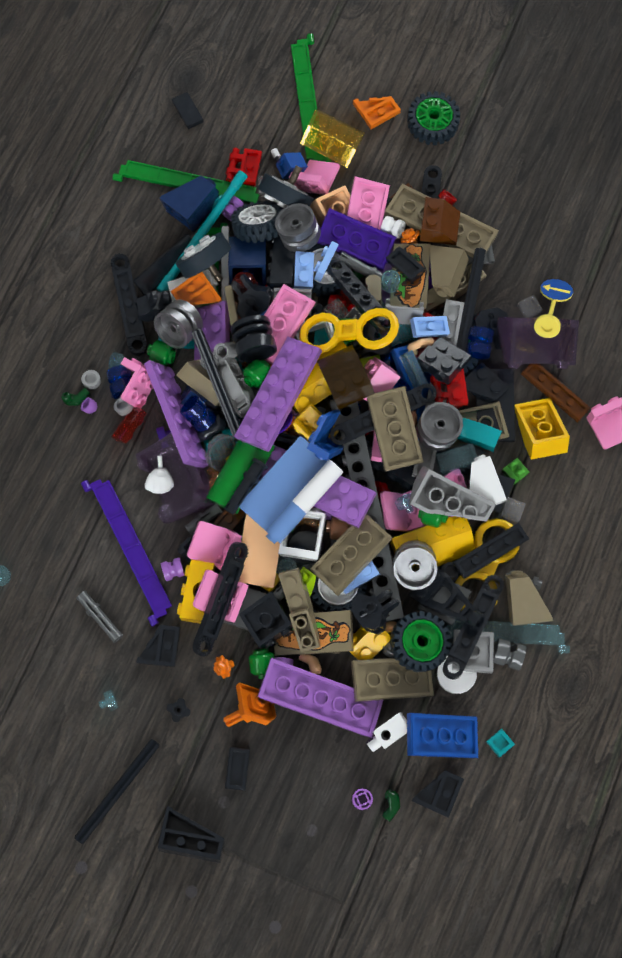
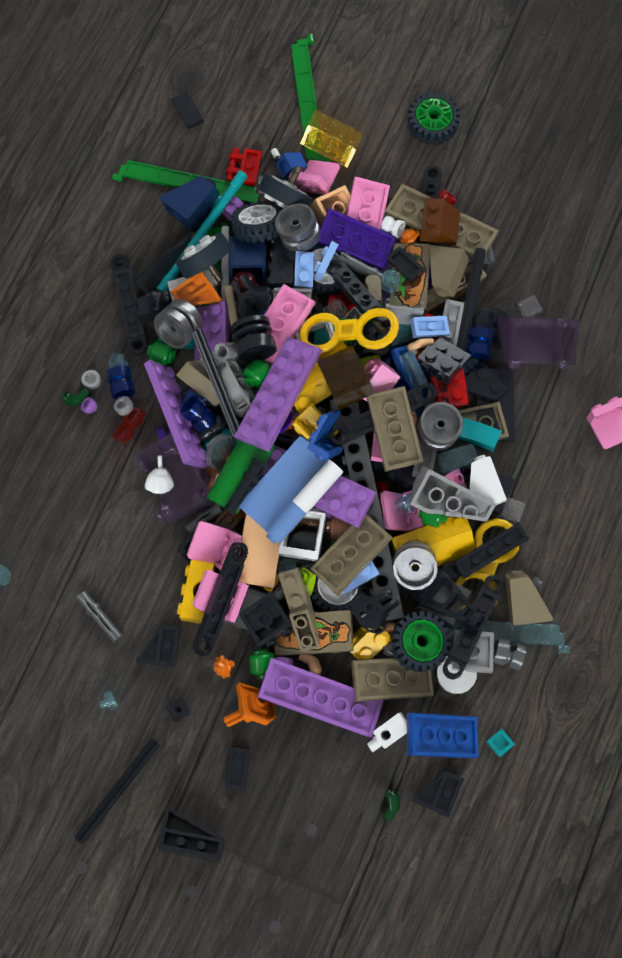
(132, 548): dark purple piece -> none
(139, 384): bright pink bracket -> none
(172, 569): medium lavender wheel -> none
(362, 799): medium lavender wheel -> none
(377, 110): orange wing -> none
(515, 470): bright green tile -> none
(541, 428): yellow slope -> none
(556, 391): reddish brown tile -> none
(557, 291): light yellow piece -> none

